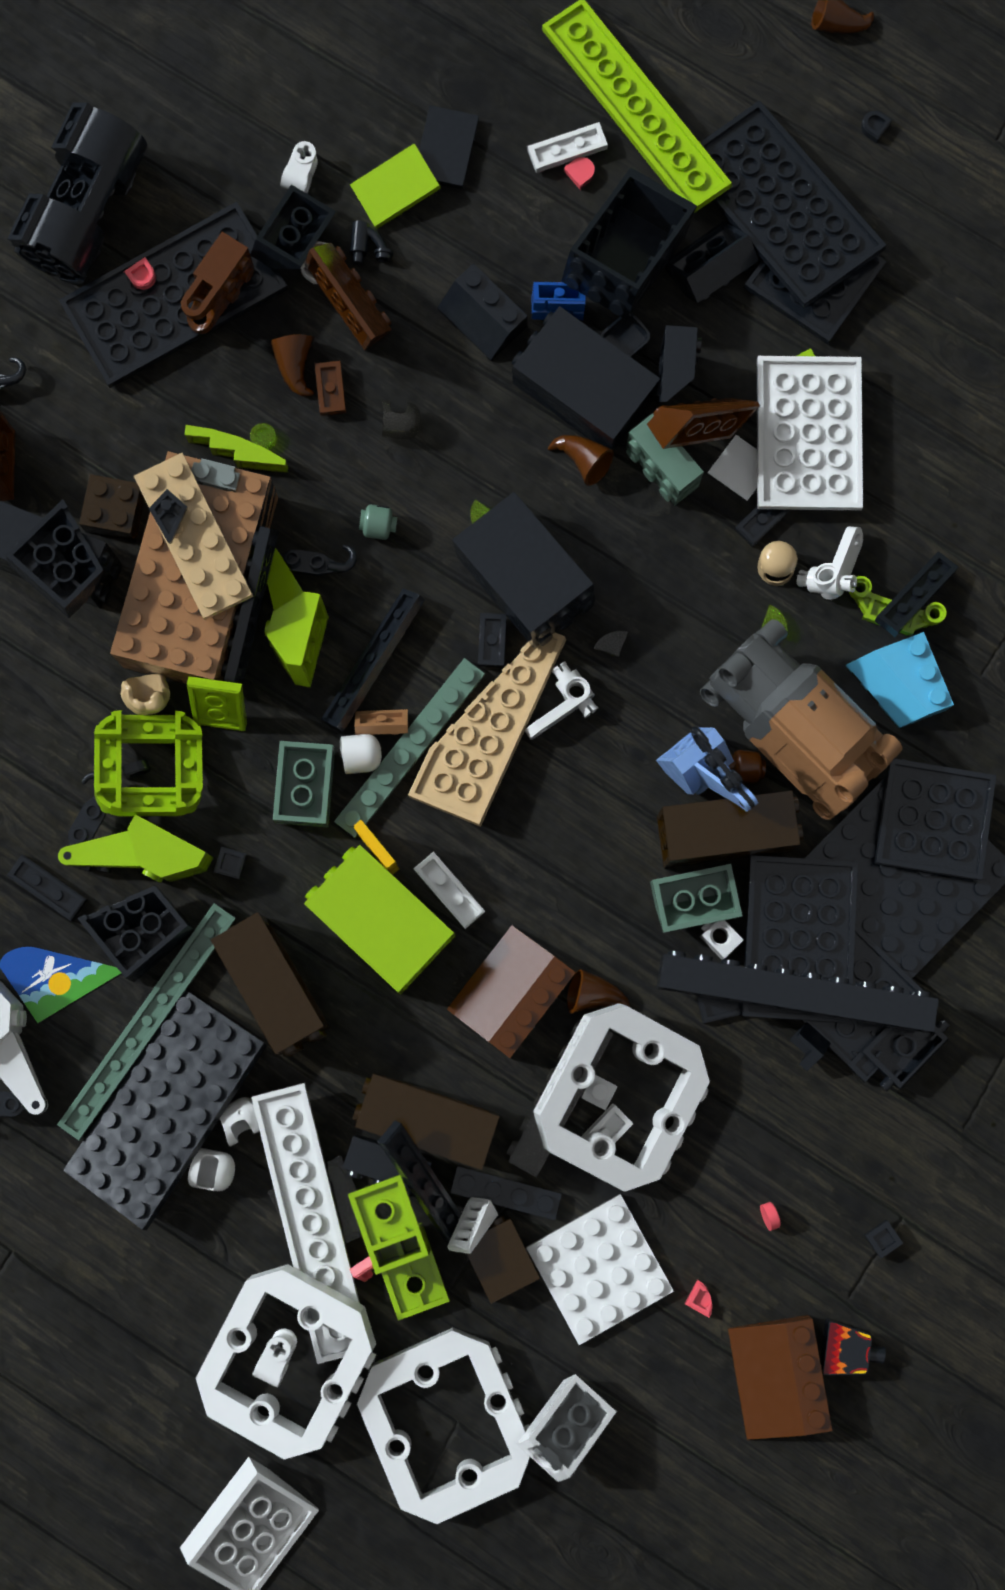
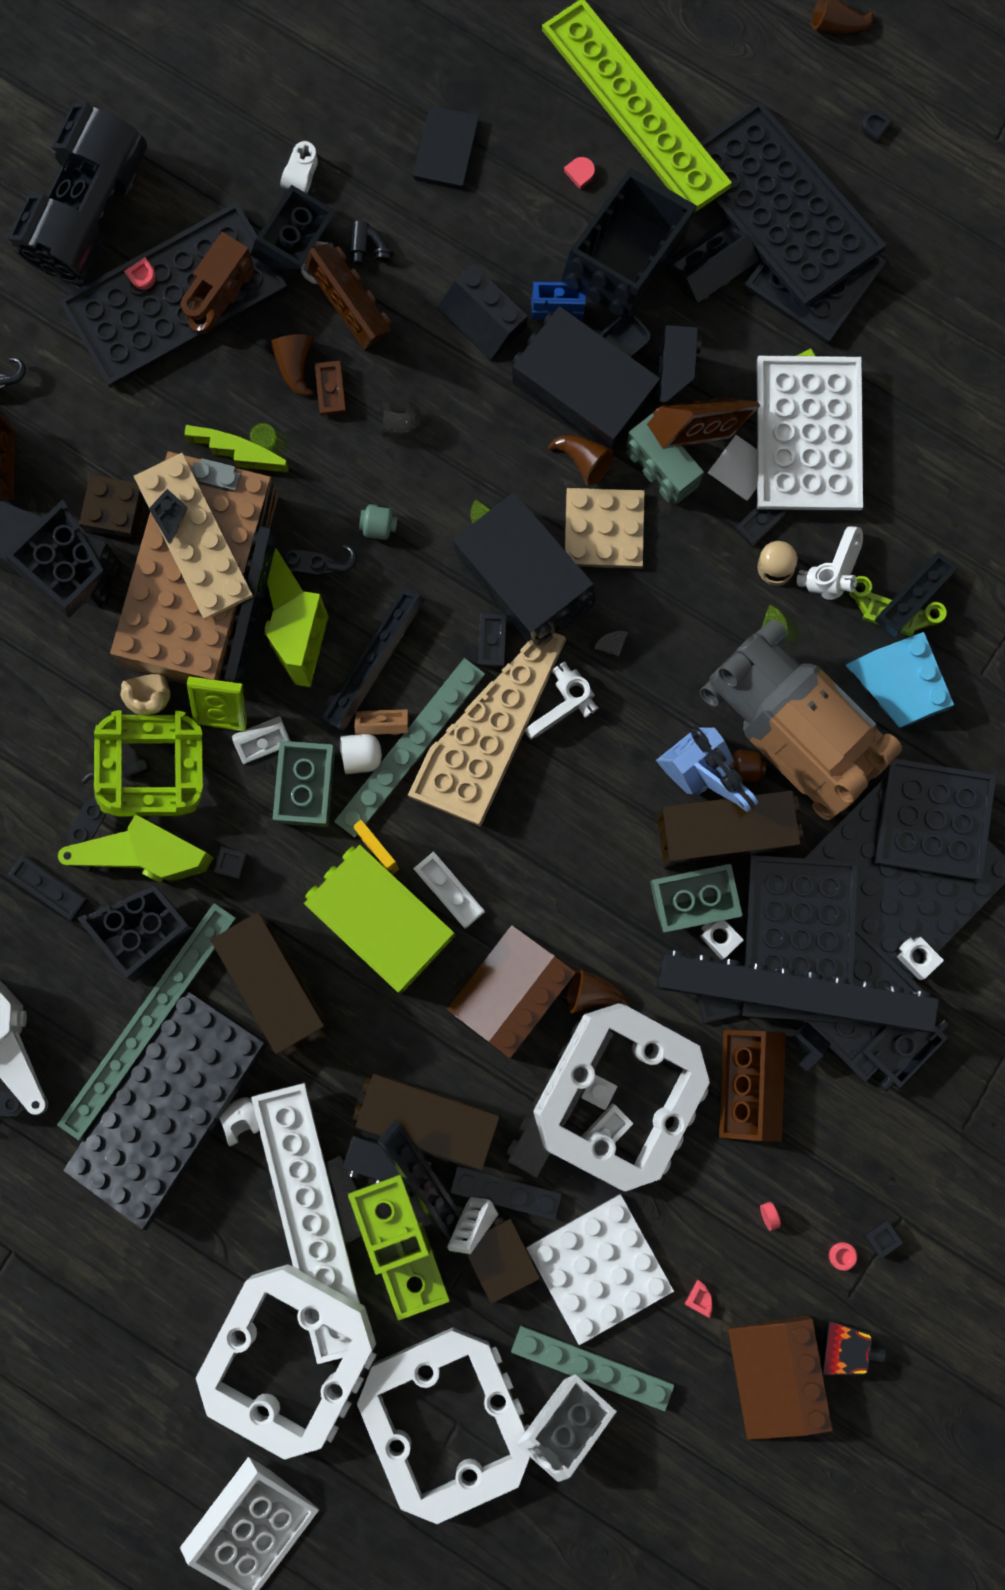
(51, 979): sticker -> none
(211, 1170): white helmet -> none
(260, 739): none -> white slope
(275, 1359): white piece -> none
(363, 1270): coral tile -> none
(395, 186): lime tile -> none
(567, 147): white plate -> none
(592, 1368): none -> sand green plate
(605, 527): none -> tan plate
(752, 1085): none -> reddish brown slope
(843, 1256): none -> coral tile
(930, 962): none -> white brick

